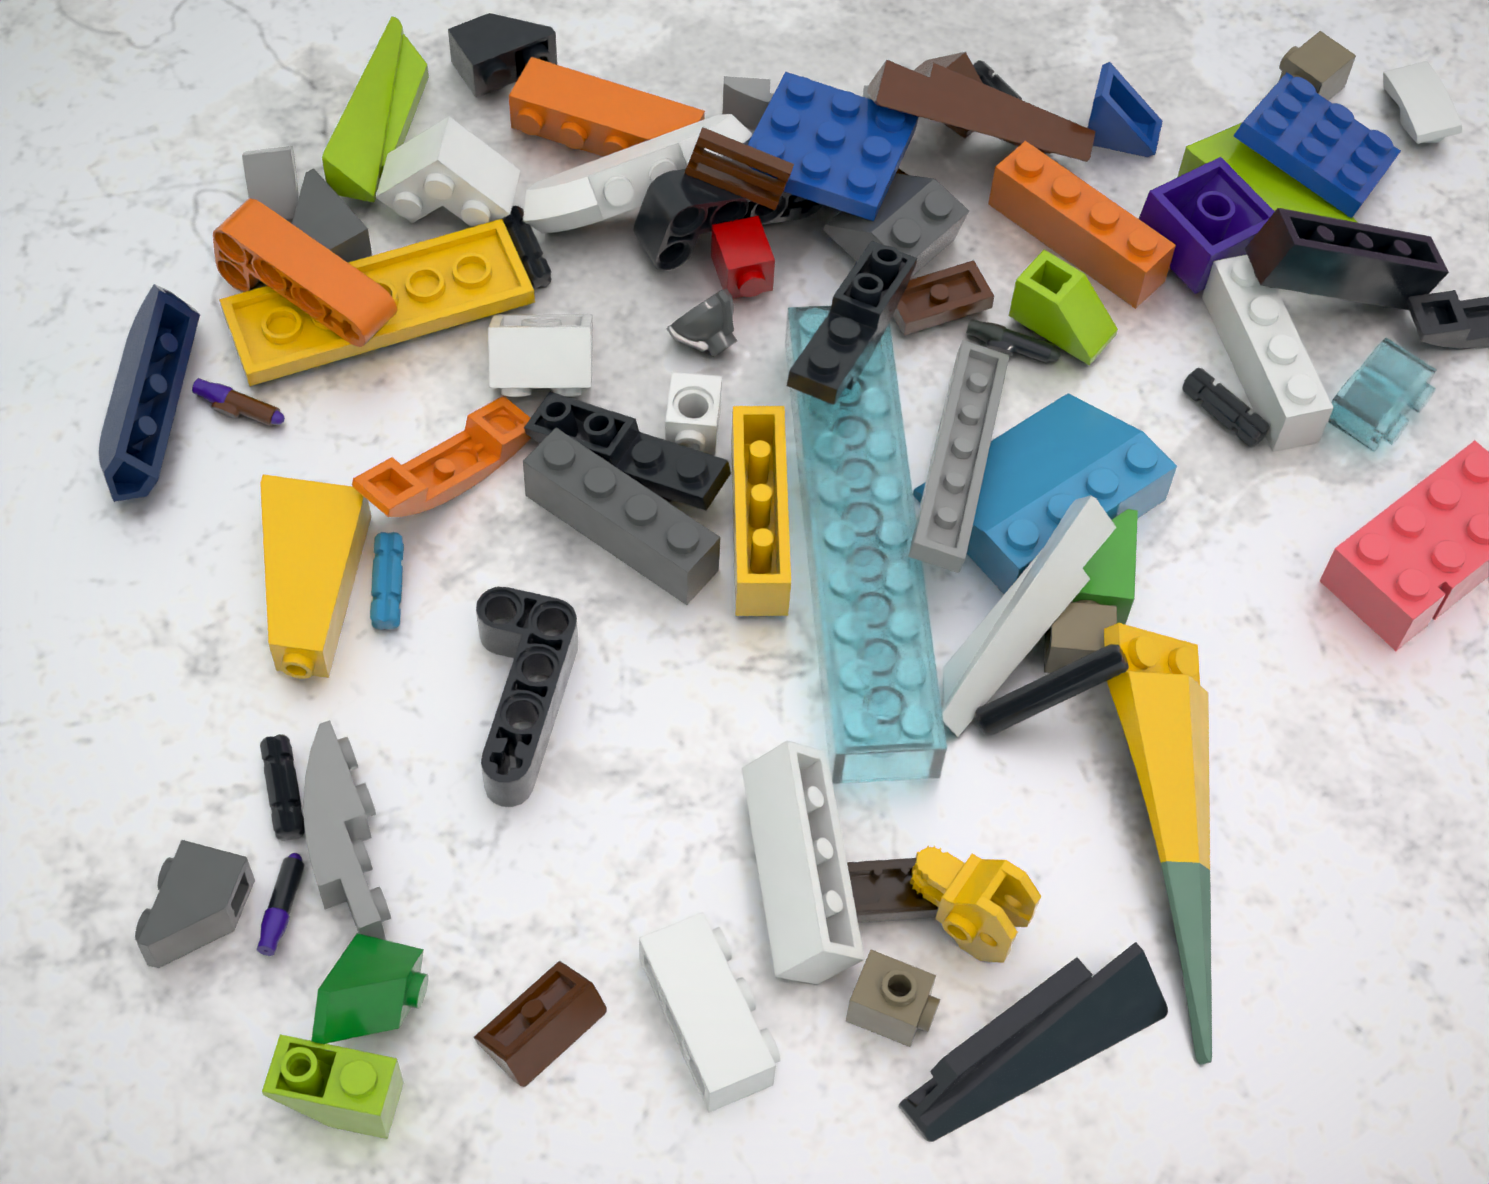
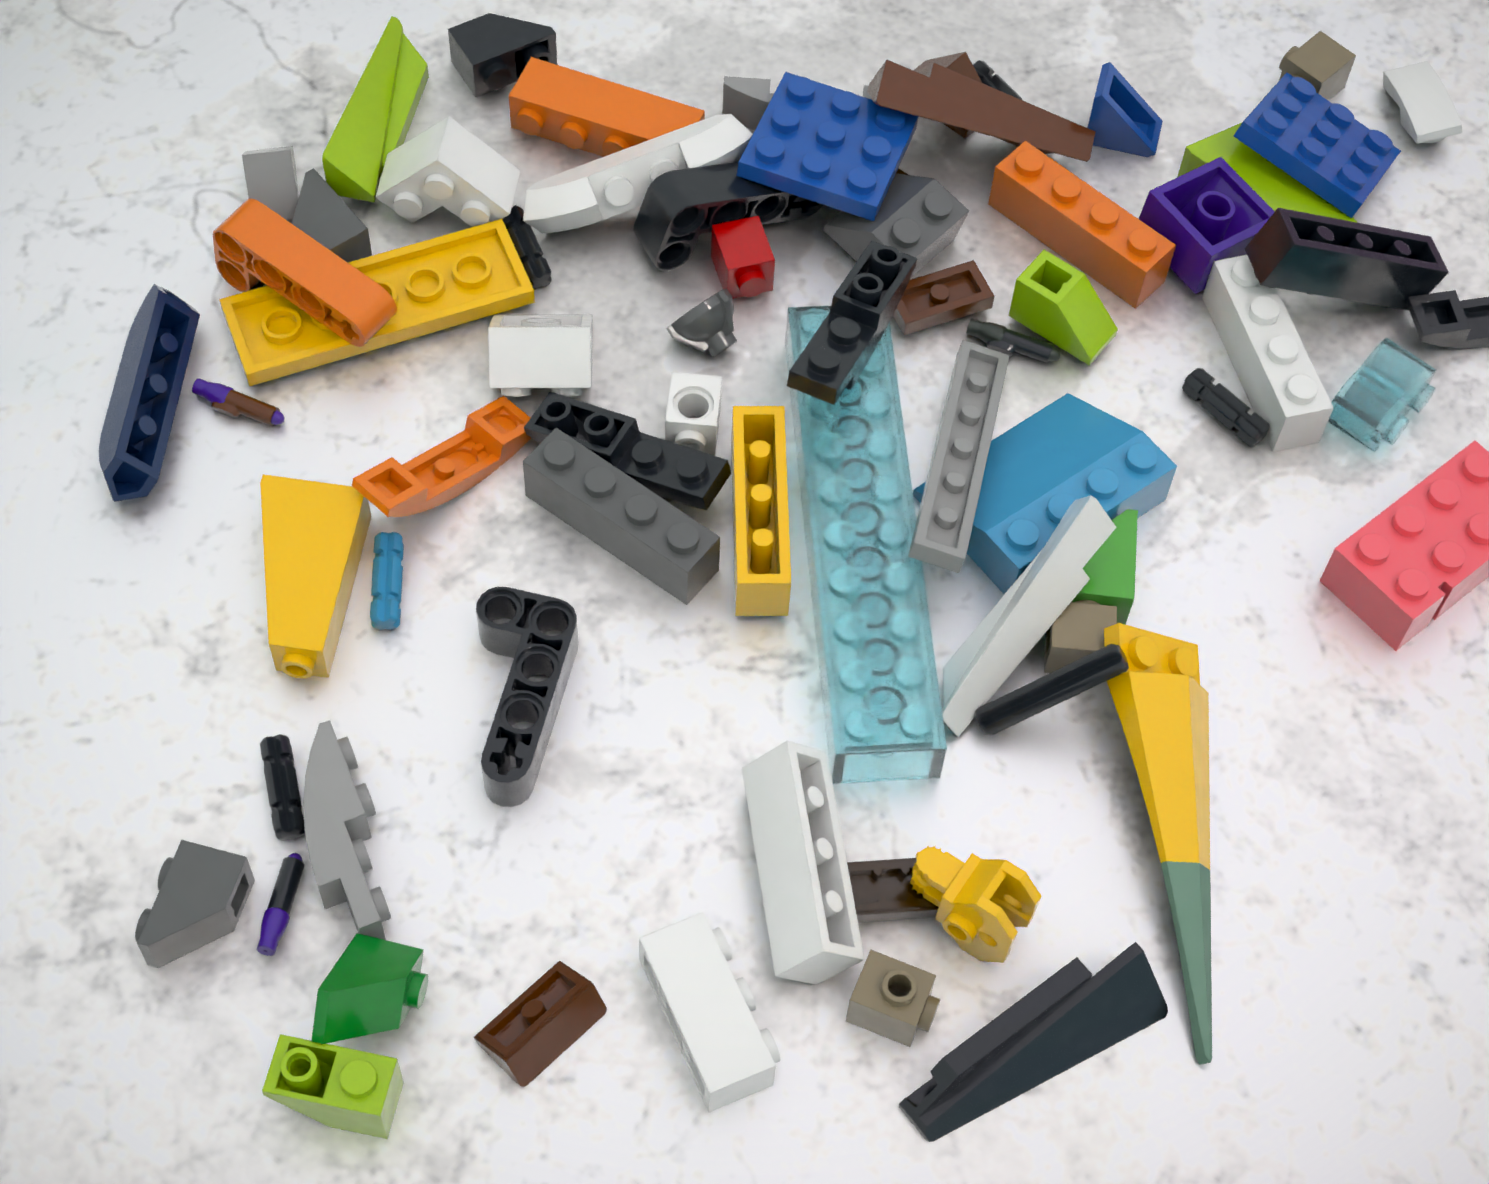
(736, 174): reddish brown tile -> none

